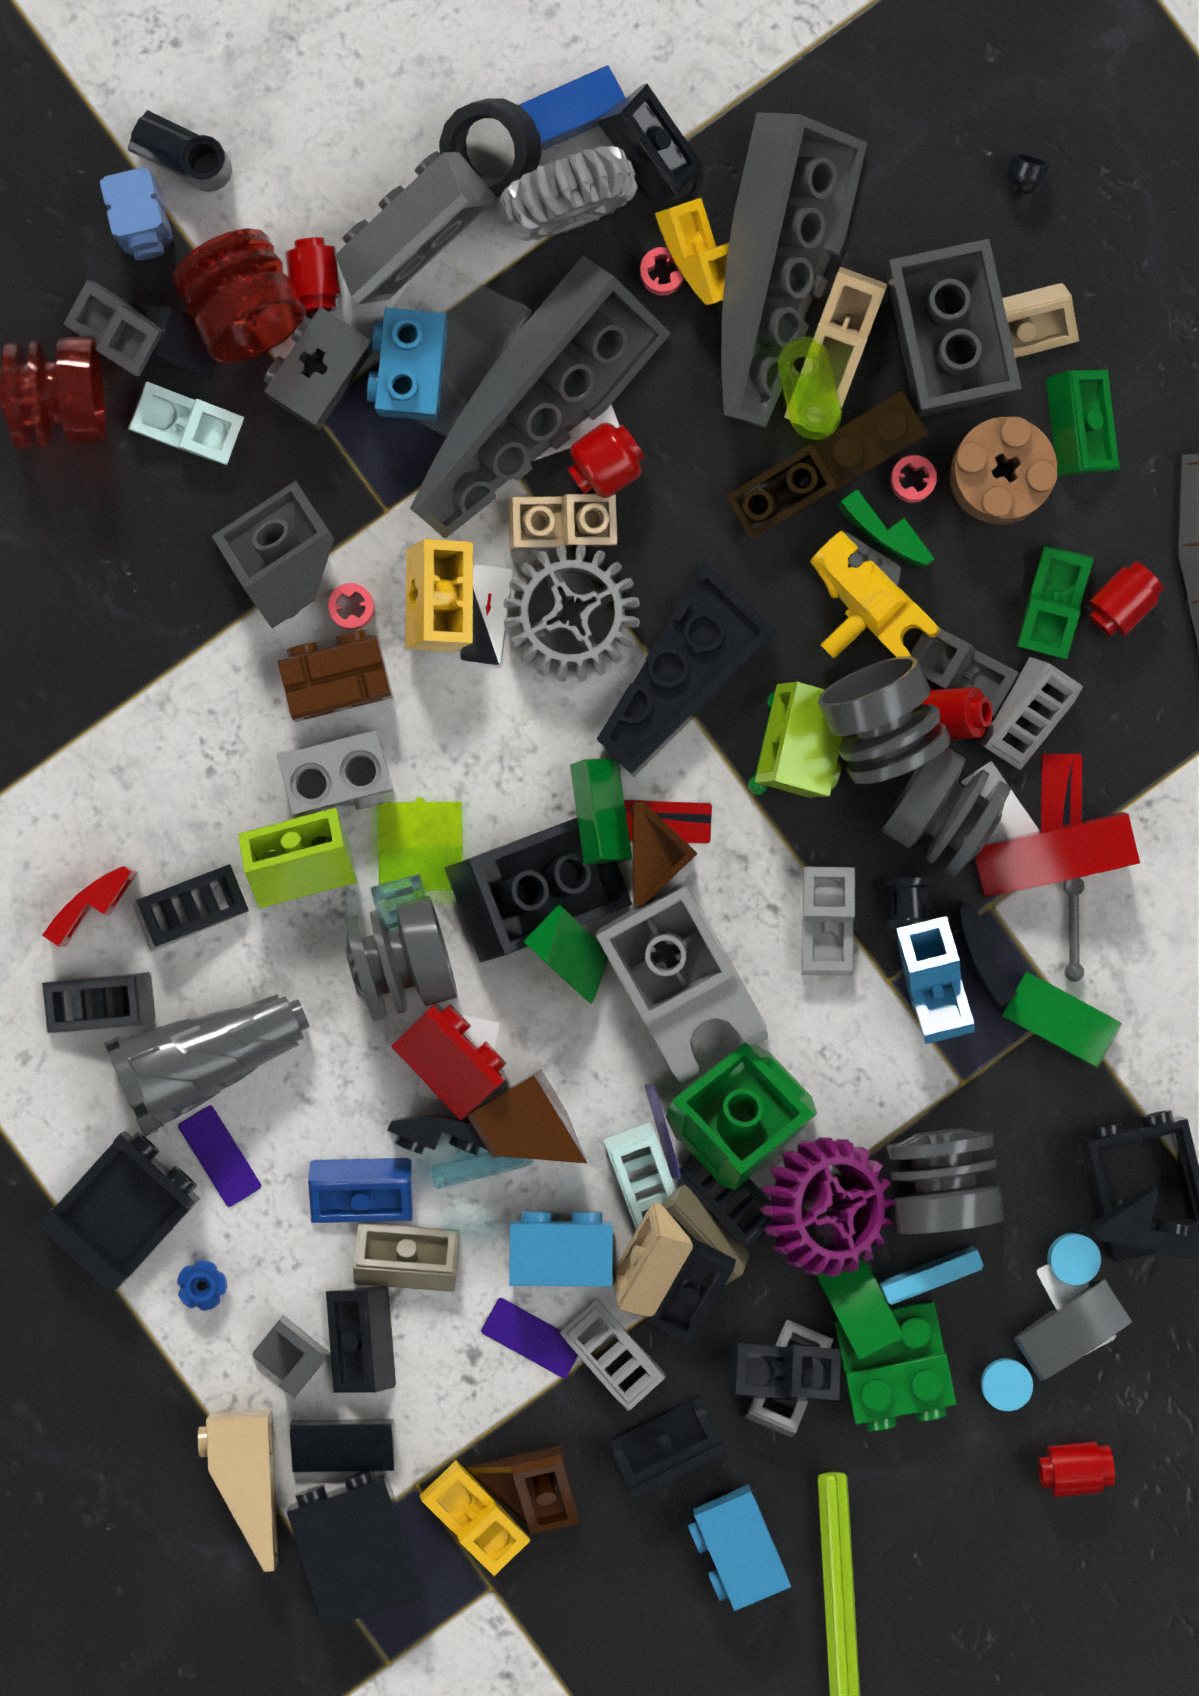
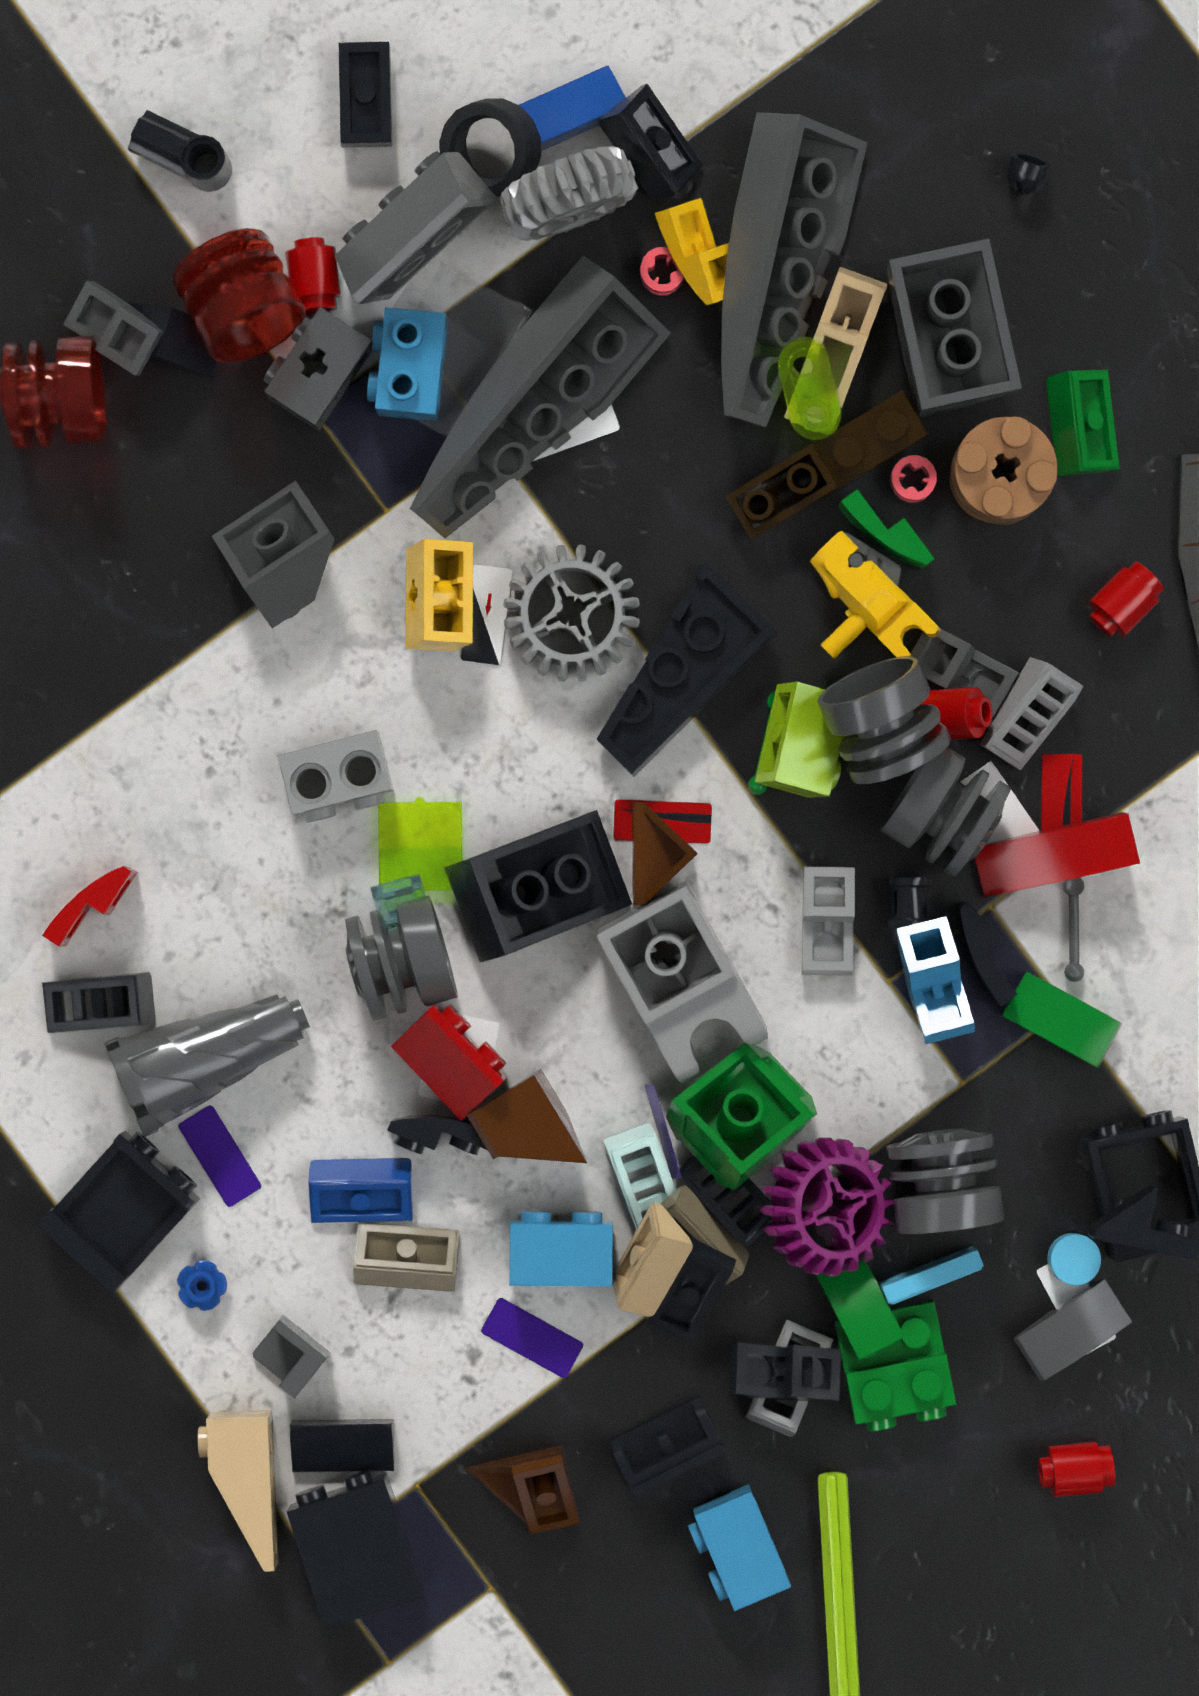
(137, 213): medium blue brick -> none
(148, 921): black slope -> none
(185, 423): light aqua slope -> none
(297, 858): lime brick -> none
(334, 677): reddish brown brick -> none
(350, 590): coral bush -> none
(361, 1340): black slope -> none
(365, 94): none -> black plate
(474, 1168): clear light blue tile -> none
(475, 1517): yellow slope -> none
(562, 521): tan slope -> none
(570, 952): green slope -> none
(600, 811): green slope -> none
(605, 460): red head -> none
(644, 1385): light grey slope -> none
(1006, 1384): medium azure tile -> none
(1041, 319): tan slope -> none
(1055, 601): green slope -> none

